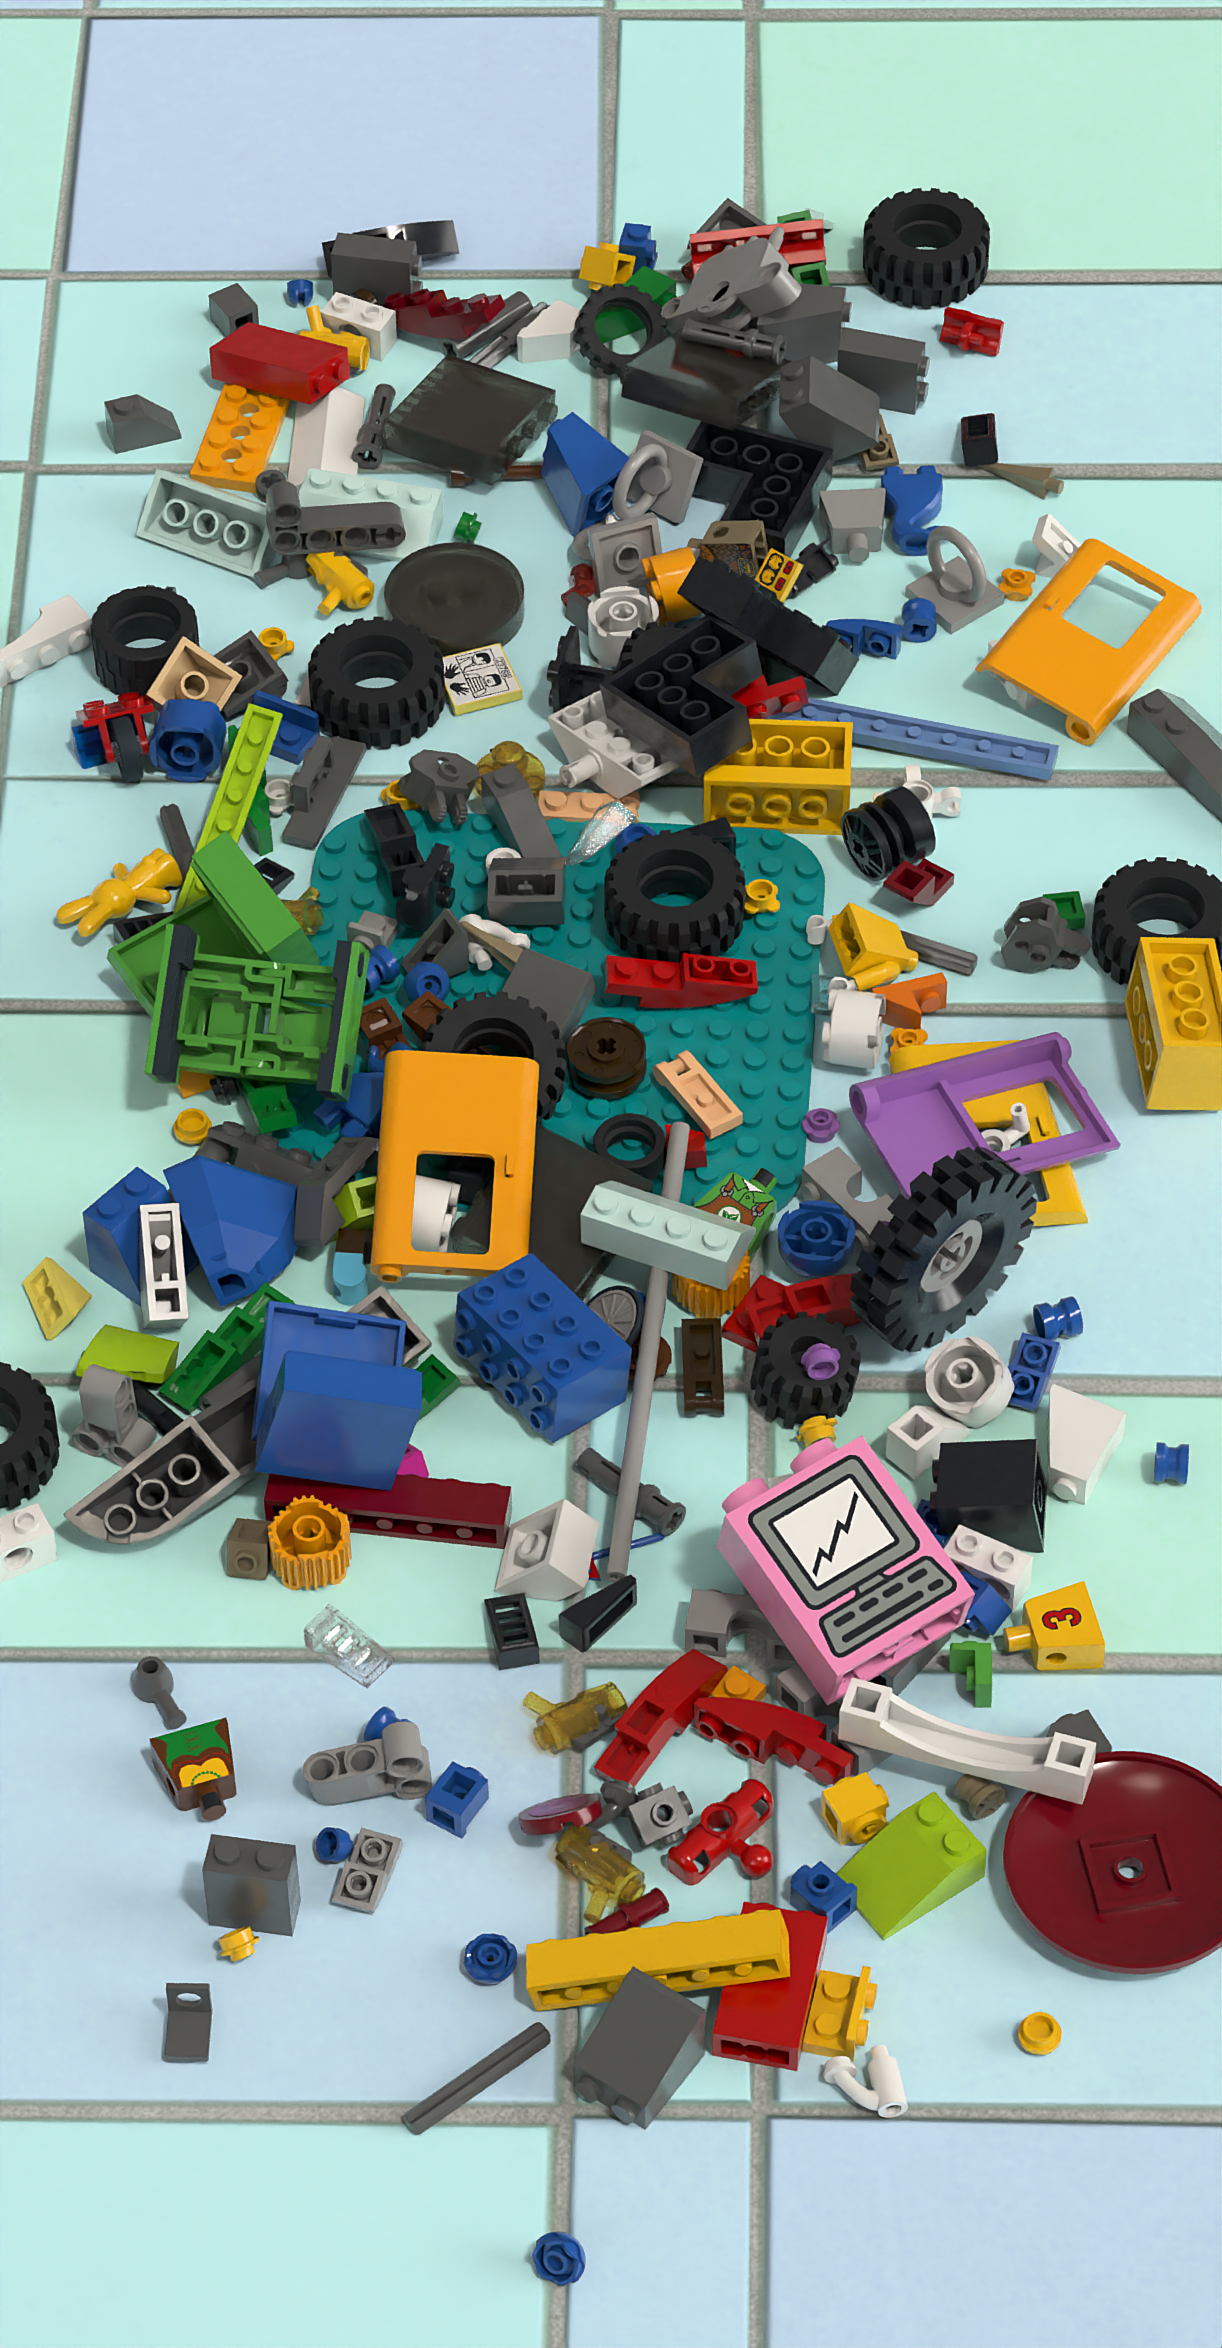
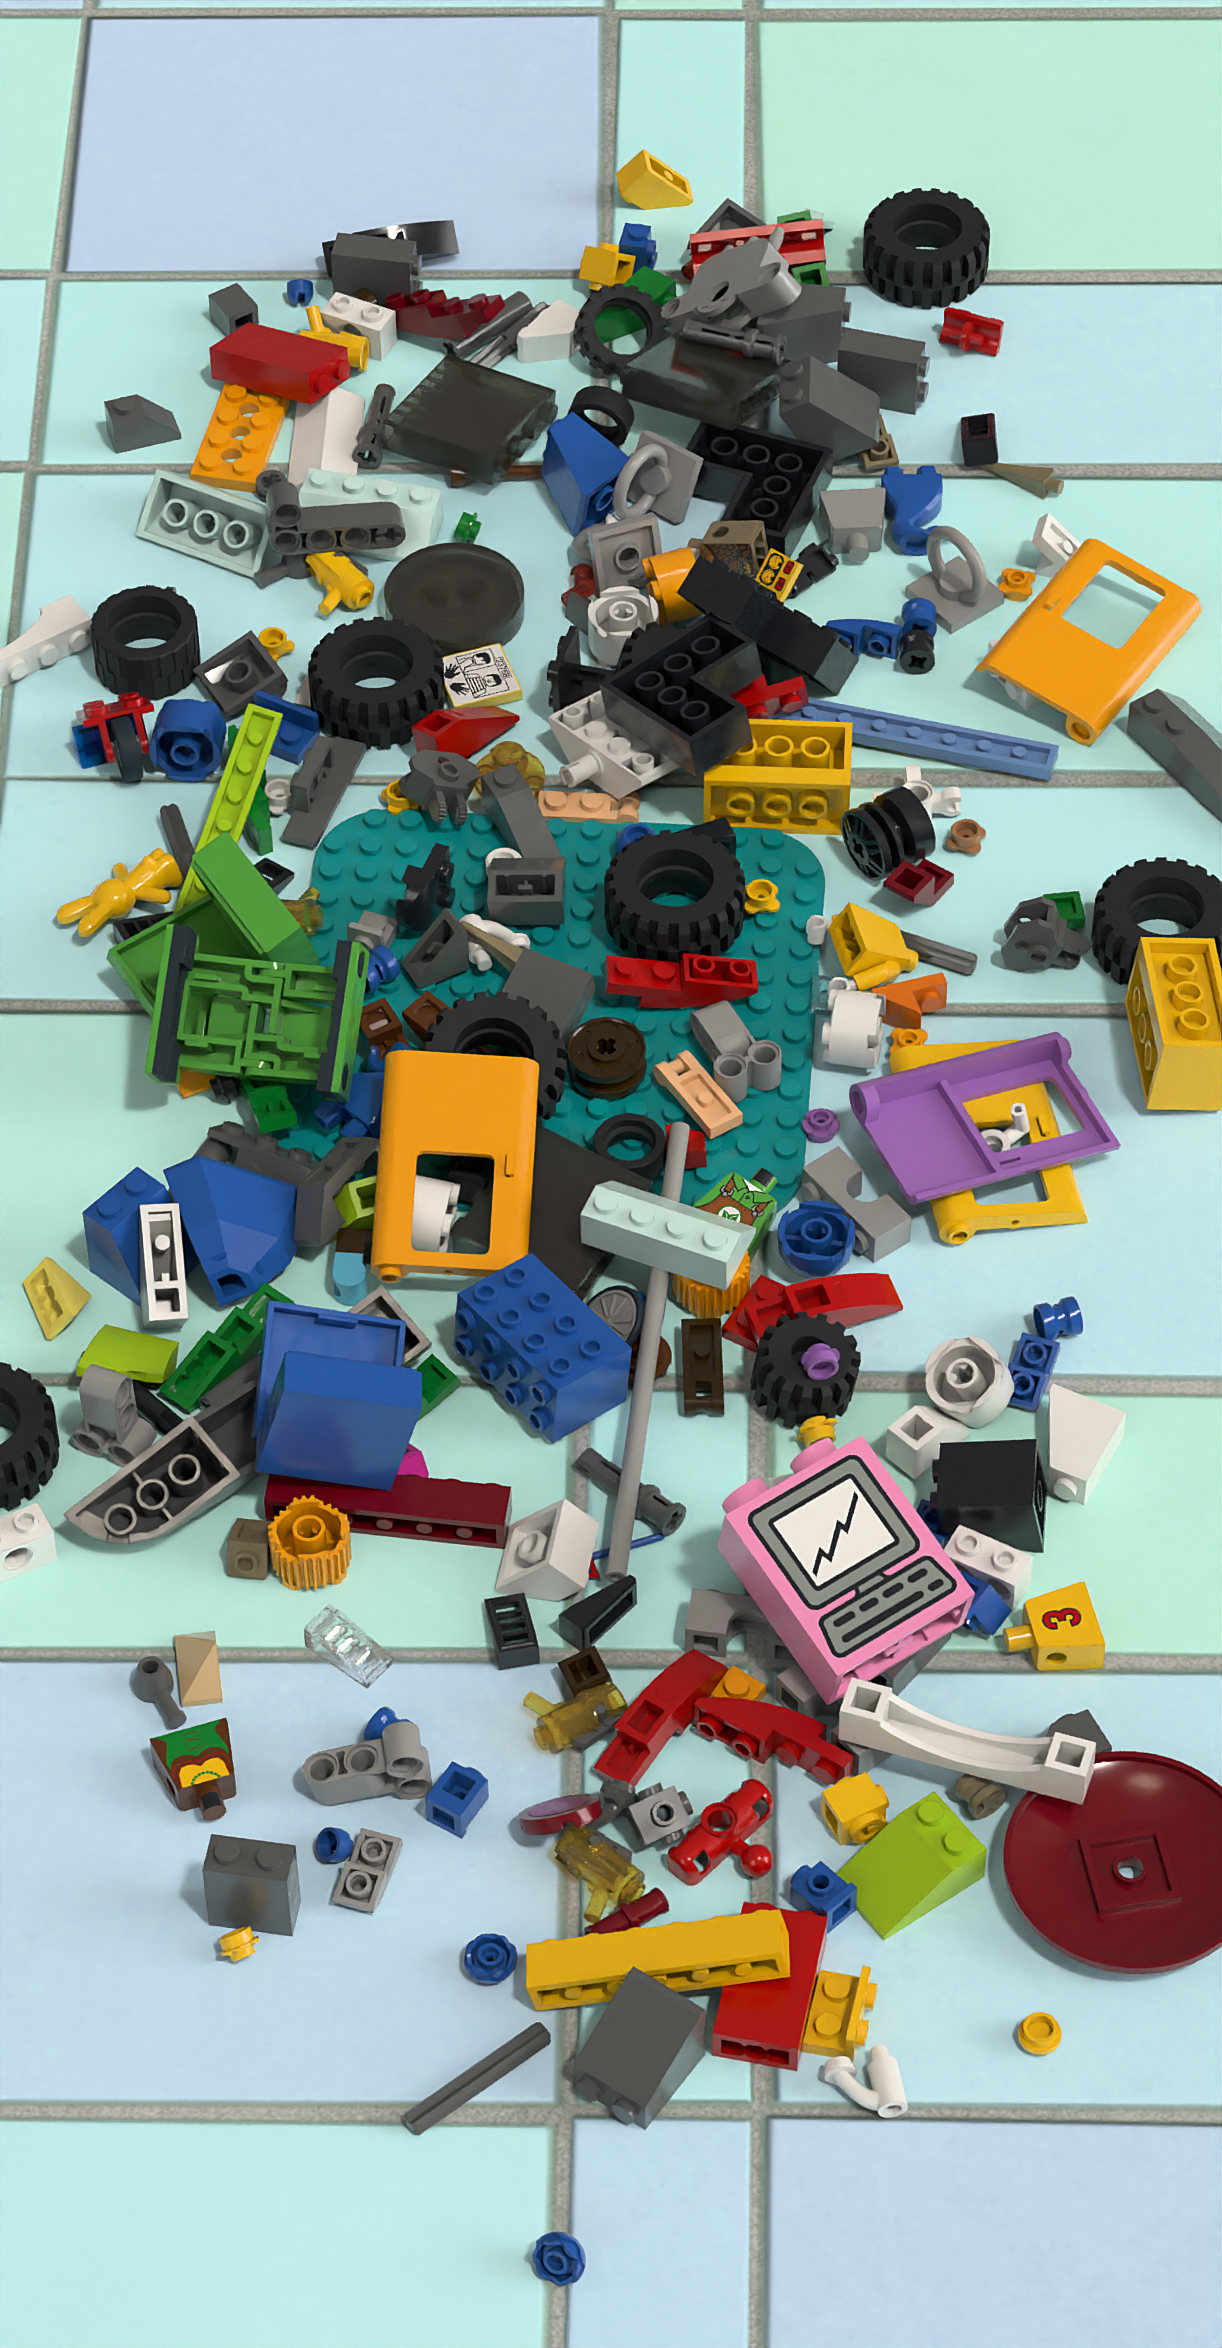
(188, 2023): dark grey bracket -> none
(192, 1126): yellow plate -> none
(193, 675): tan slope -> none
(198, 1669): none -> tan slope
(393, 844): black slope -> none
(427, 972): blue plate -> none
(461, 729): none -> red slope
(584, 1670): none -> dark brown brick
(602, 828): clear slope -> none
(608, 402): none -> black tyre
(652, 184): none -> yellow slope
(734, 1052): none -> light grey piece
(917, 652): none -> black wheel
(943, 1249): black wheel -> none
(966, 836): none -> medium nougat plate
(976, 1662): bright green bracket -> none
(1171, 1463): blue wheel -> none

